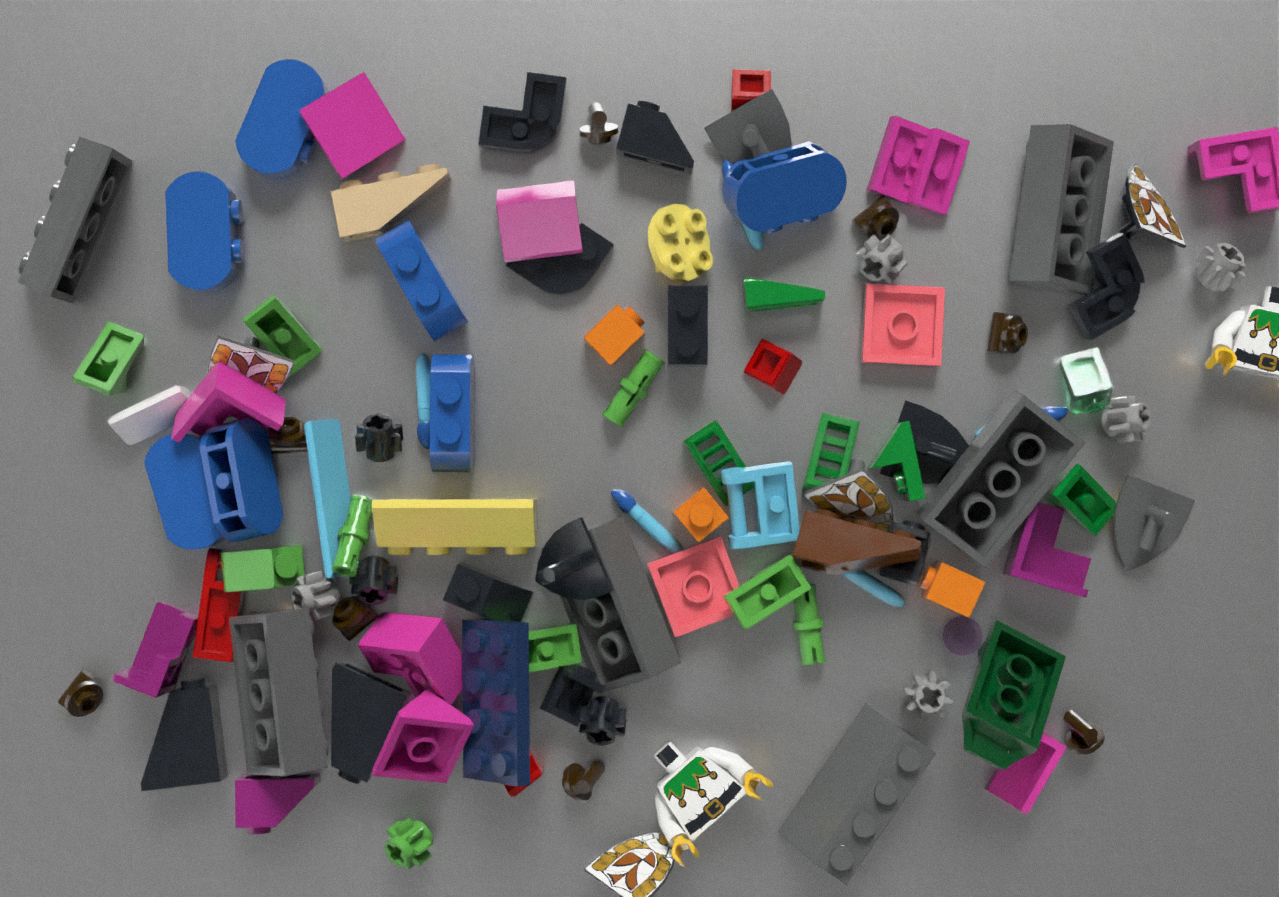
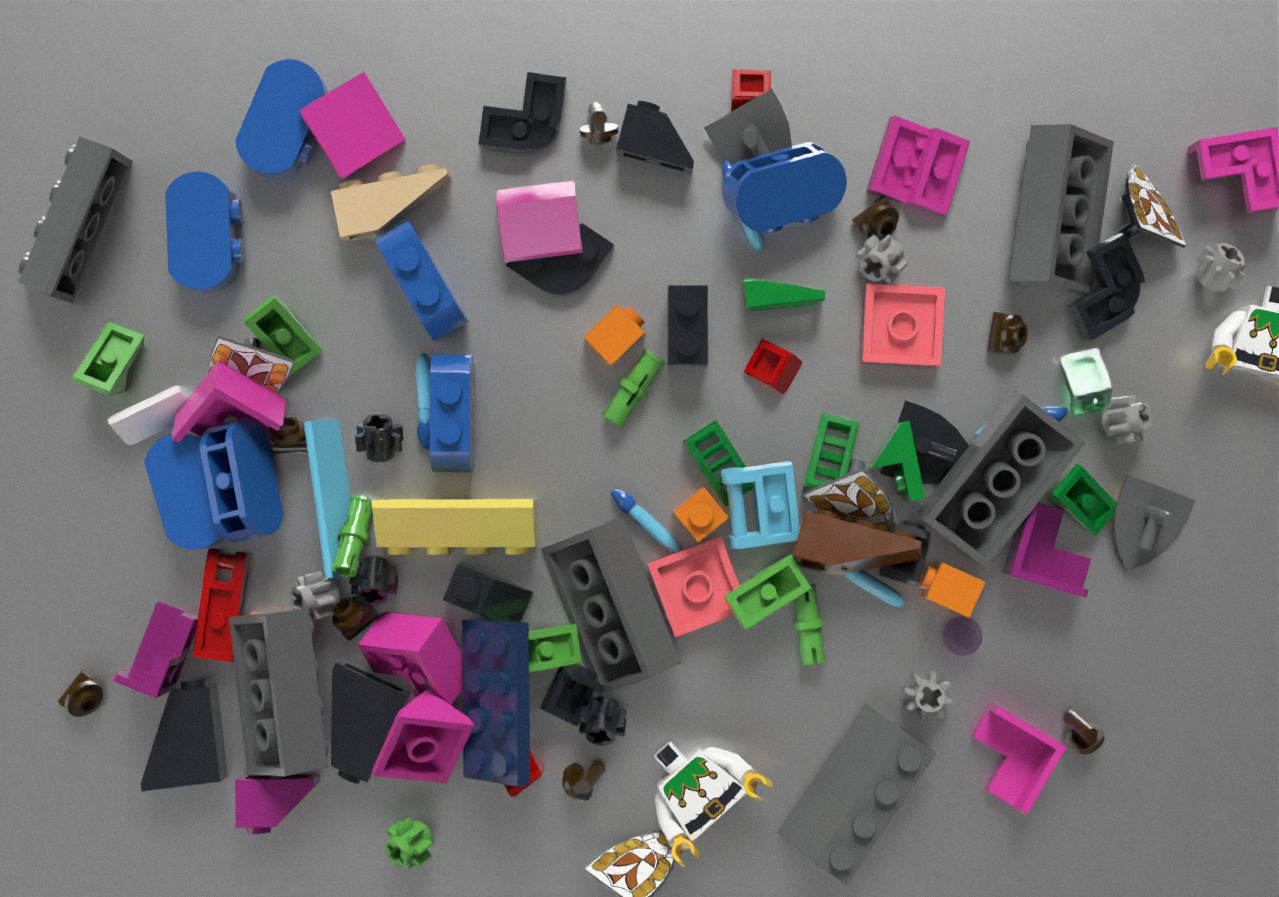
(262, 568): bright green slope -> none
(572, 564): black shield -> none
(679, 242): light yellow plate -> none
(1009, 696): dark green slope -> none

